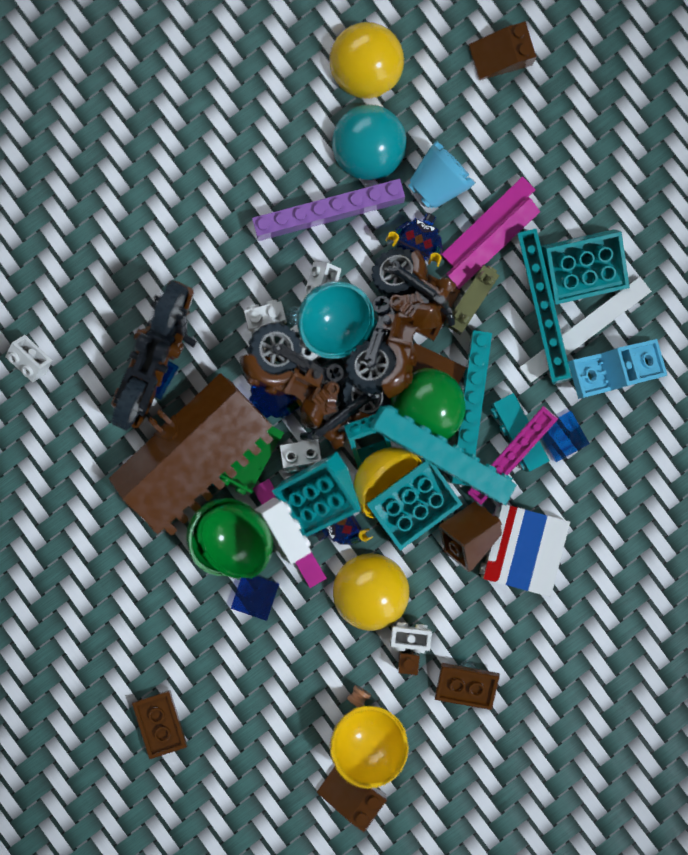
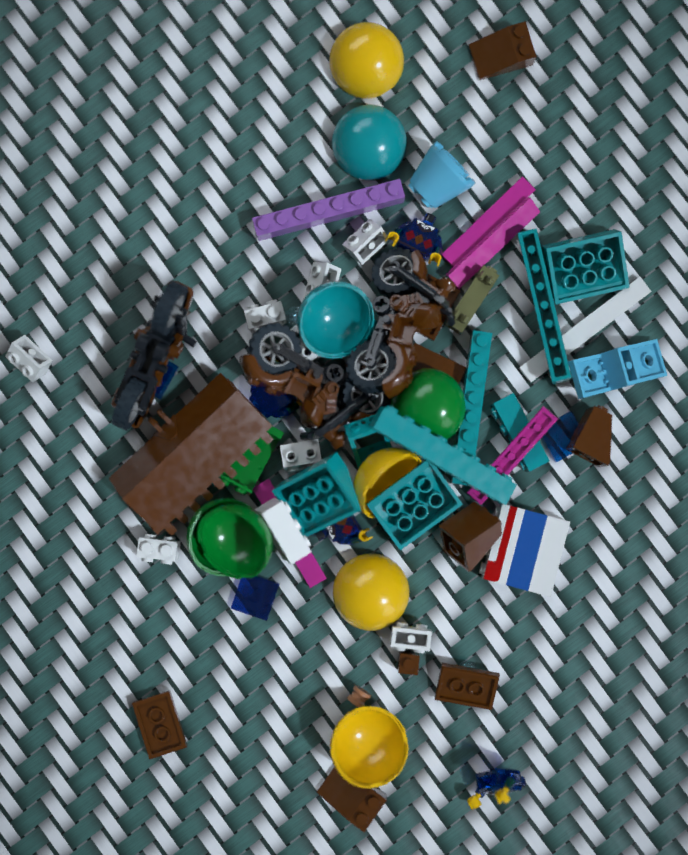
(162, 549): none -> white brick
(365, 241): none -> white brick
(498, 783): none -> clear blue torso
(593, 437): none -> reddish brown slope

